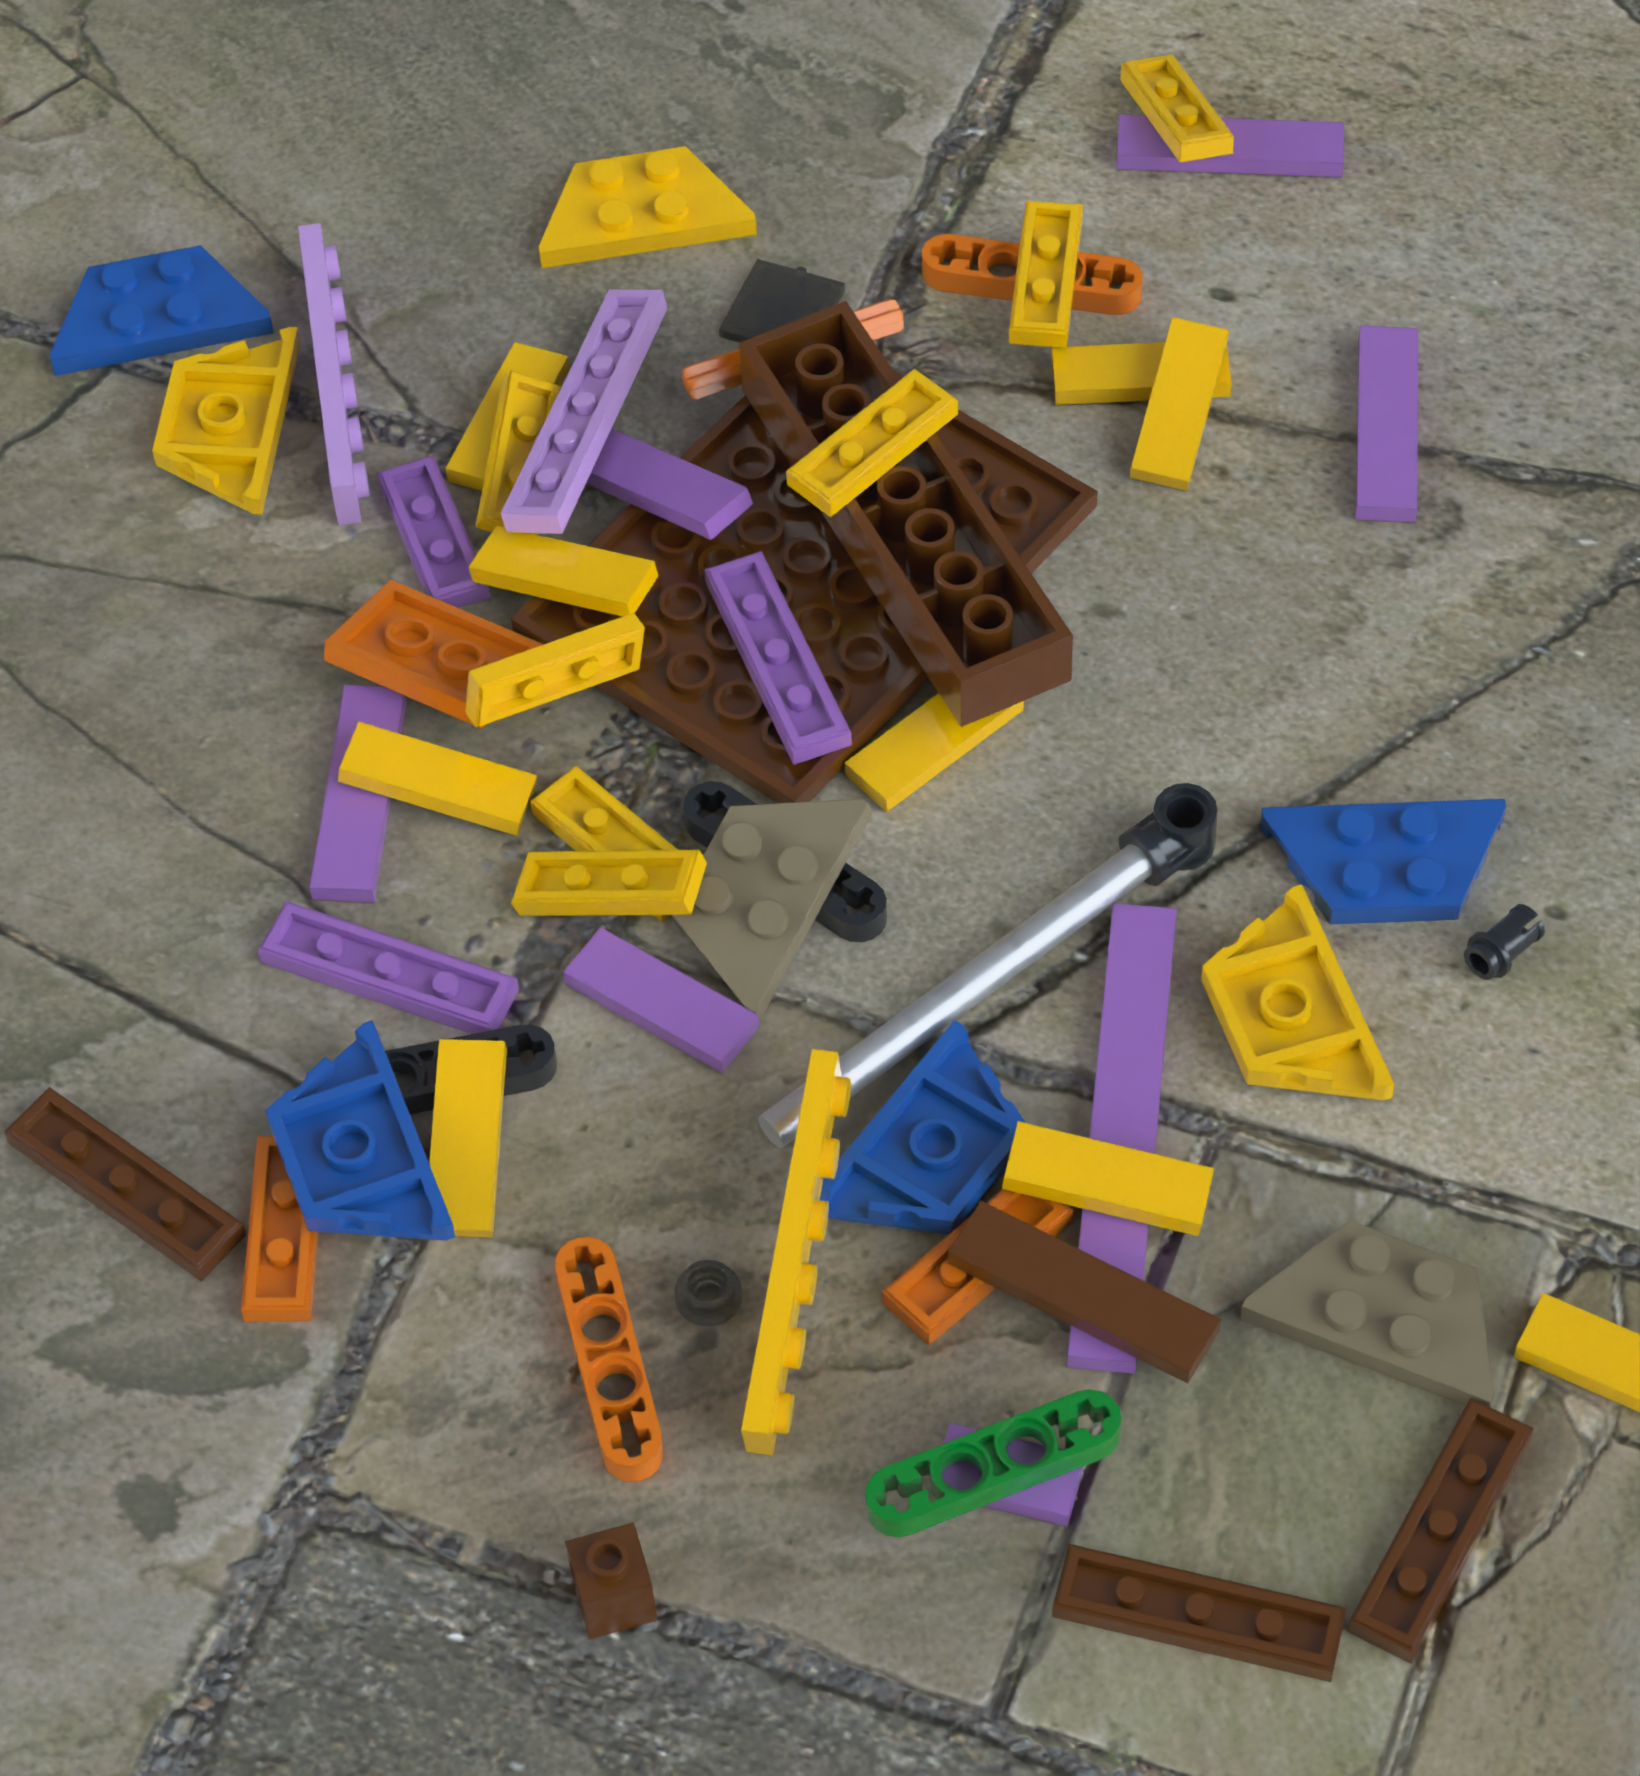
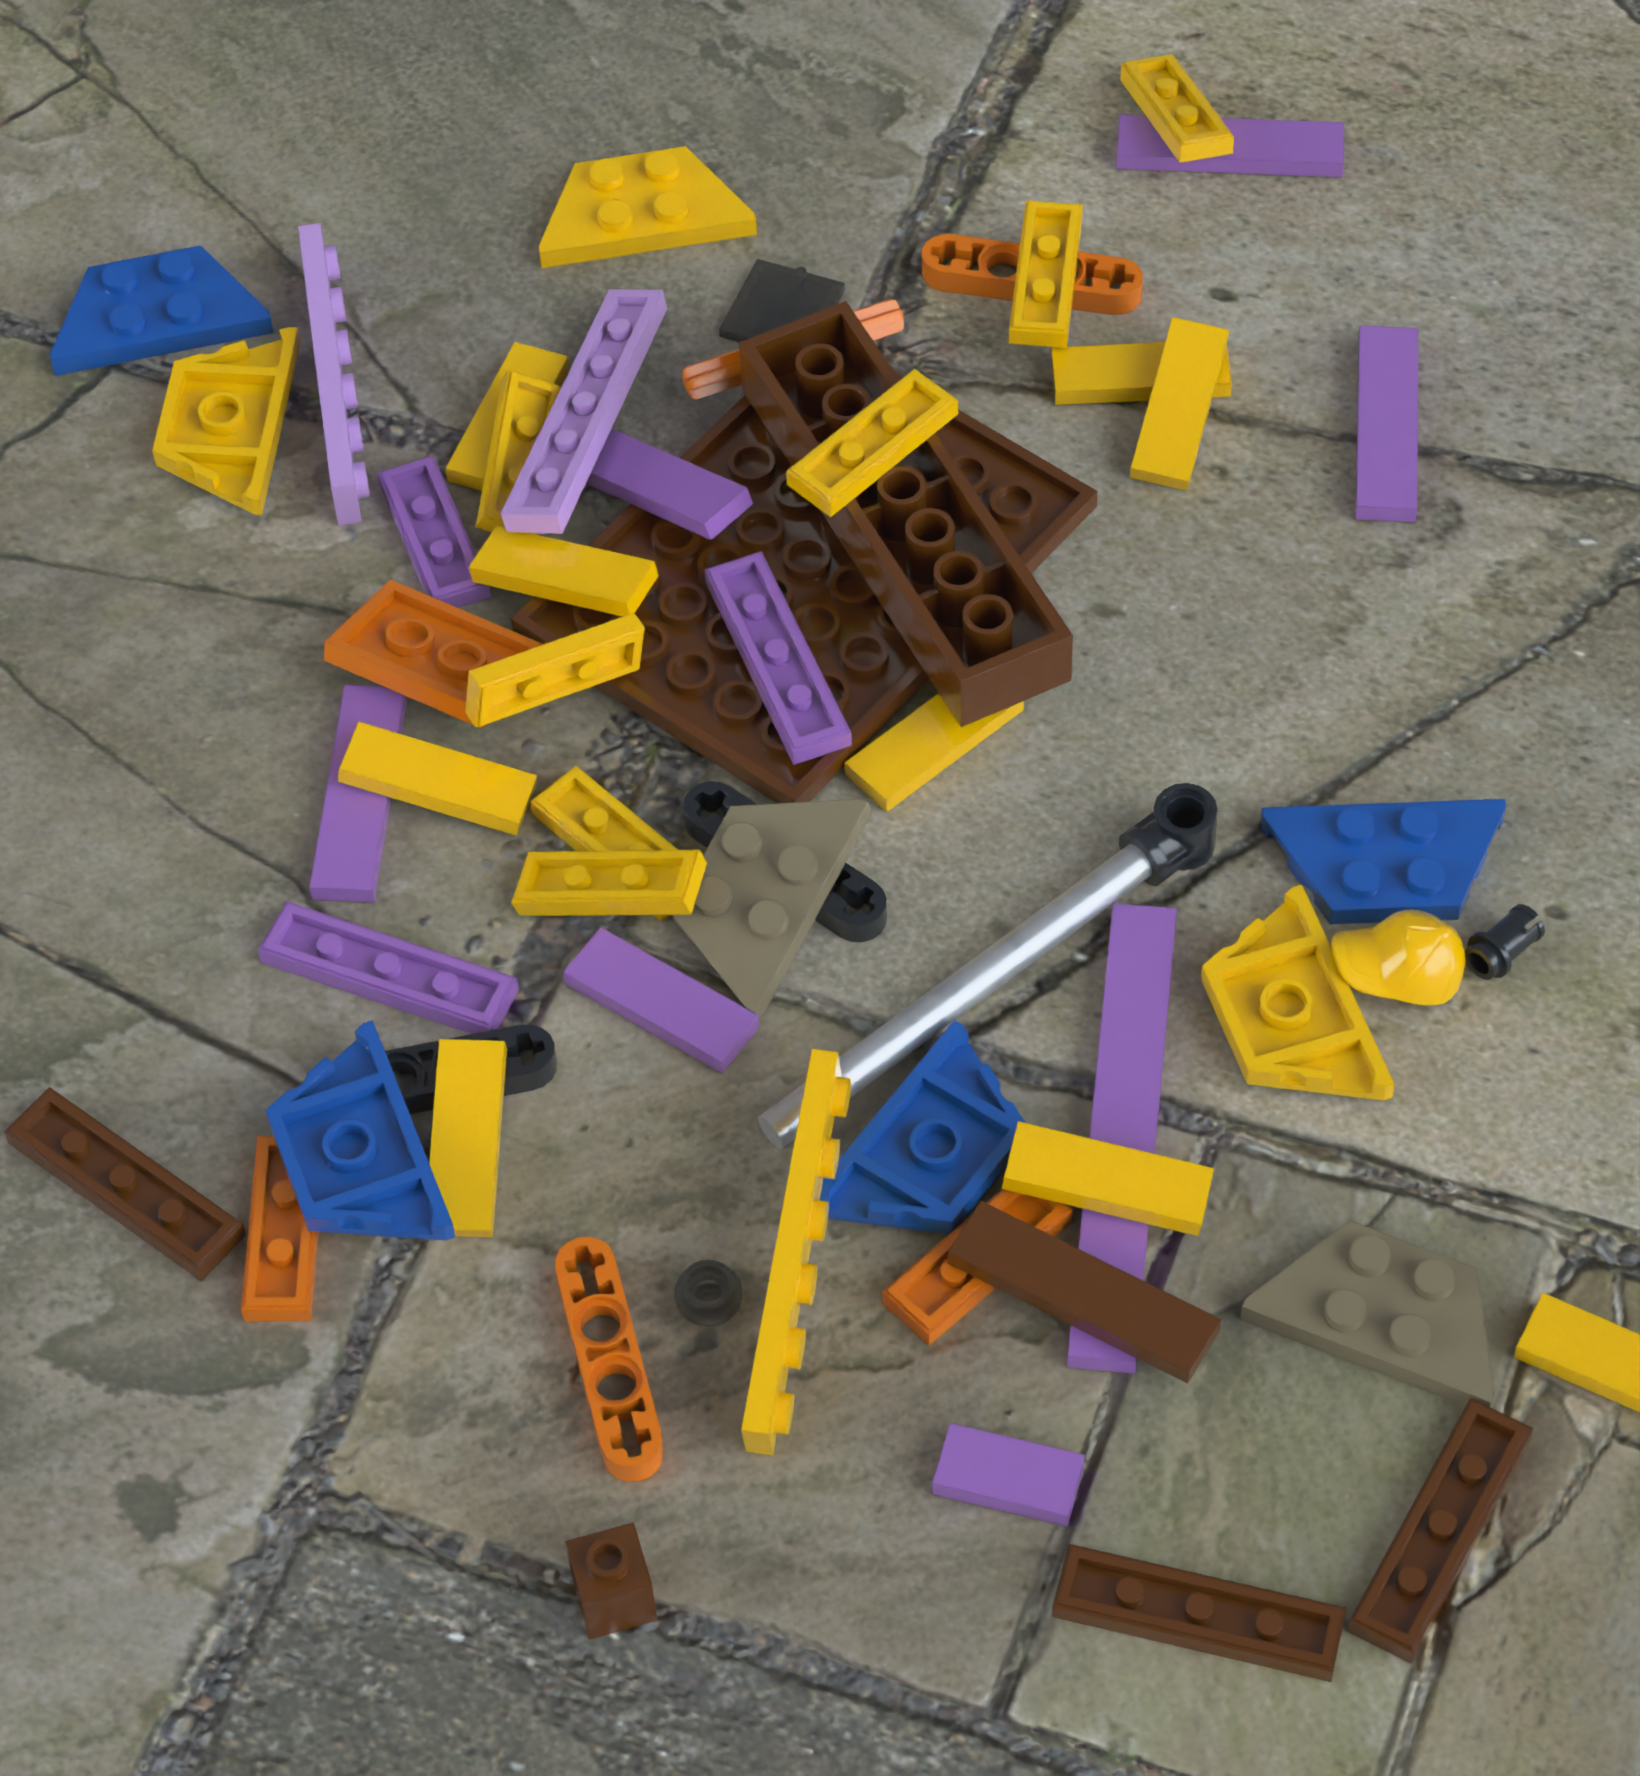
(988, 1453): green beam -> none
(1402, 958): none -> yellow piece

